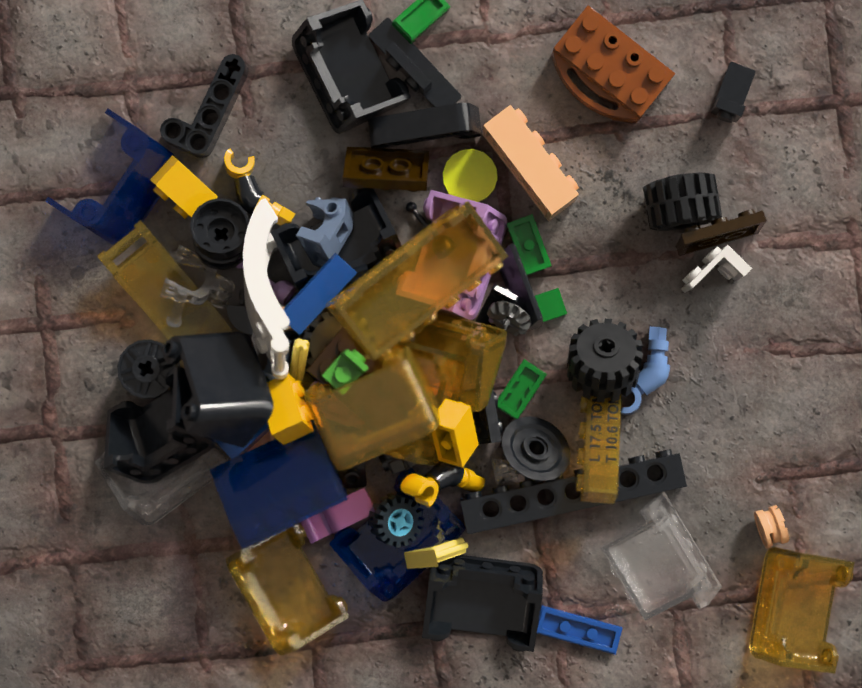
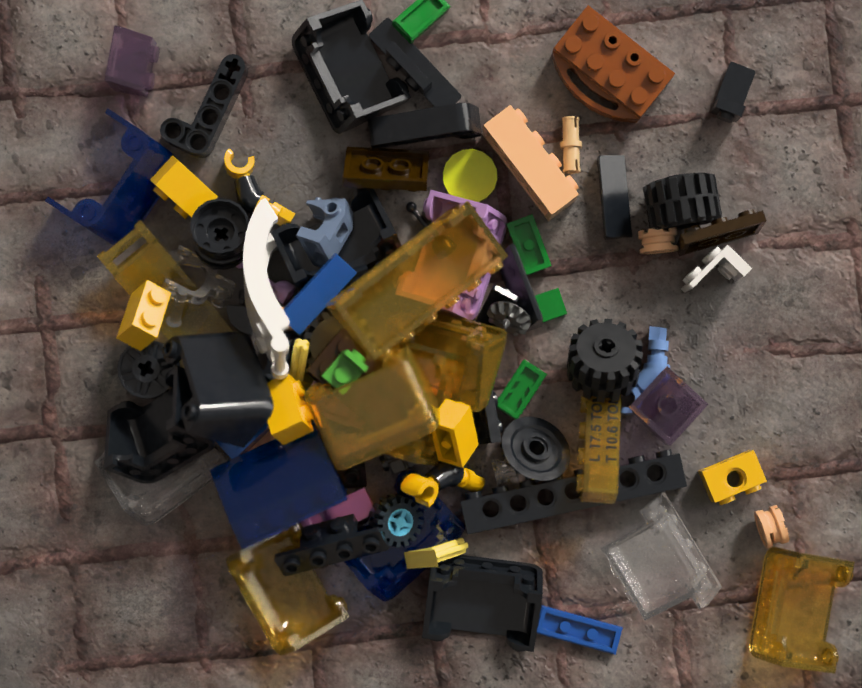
(131, 62): none -> clear purple slope
(143, 315): none -> yellow brick
(330, 544): none -> black bracket
(571, 145): none -> tan pin
(614, 196): none -> black slope
(658, 241): none -> light nougat wheel
(667, 406): none -> clear purple slope
(715, 477): none -> yellow brick

